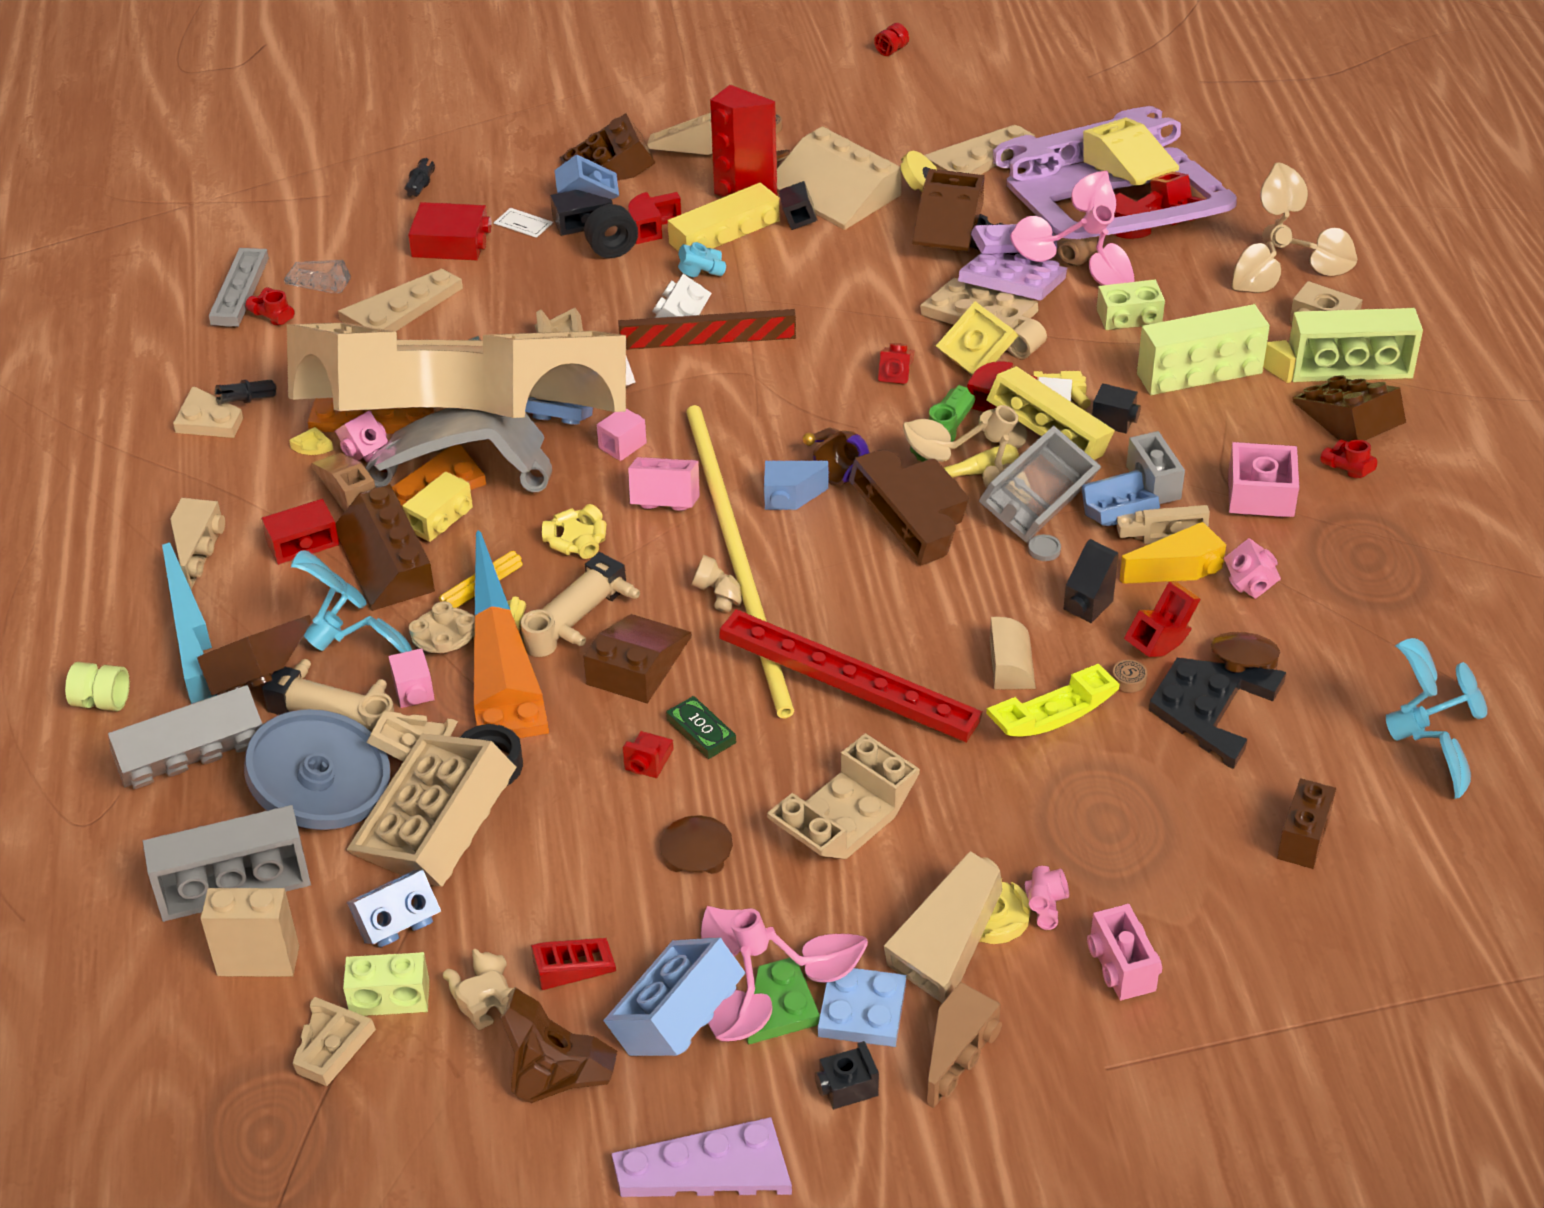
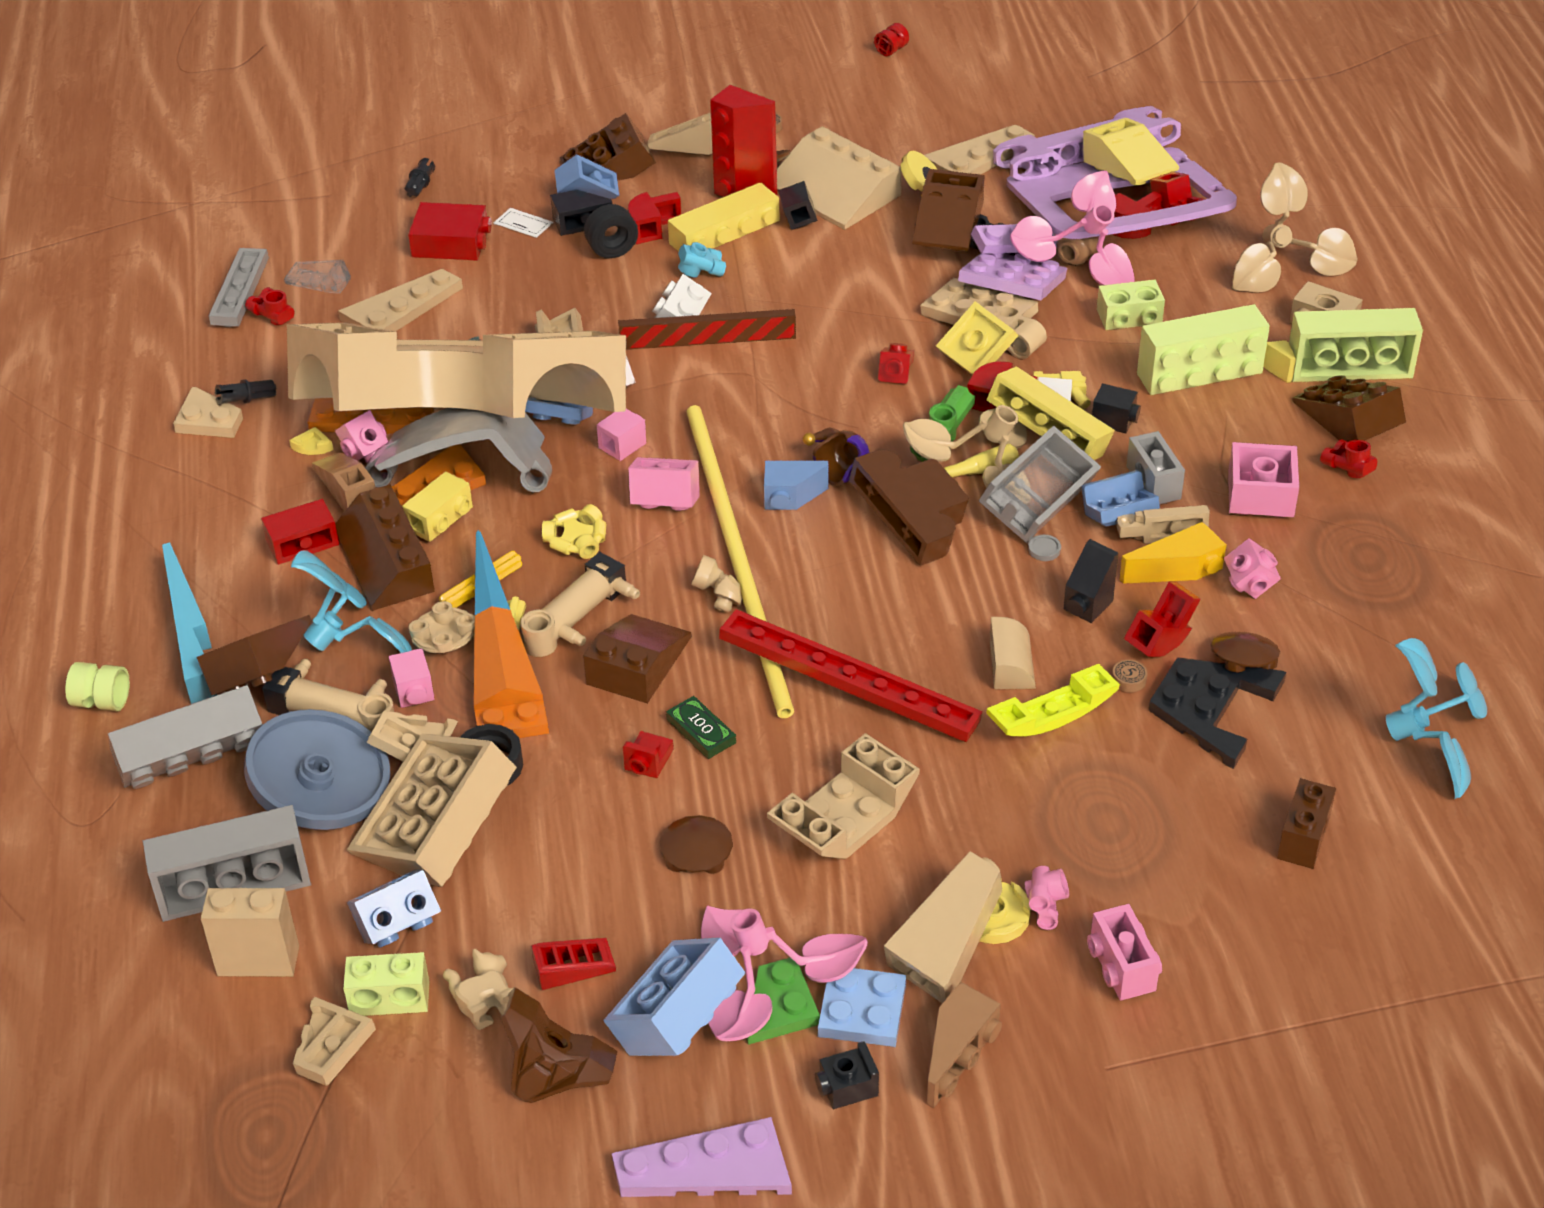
(195, 531): tan slope -> none

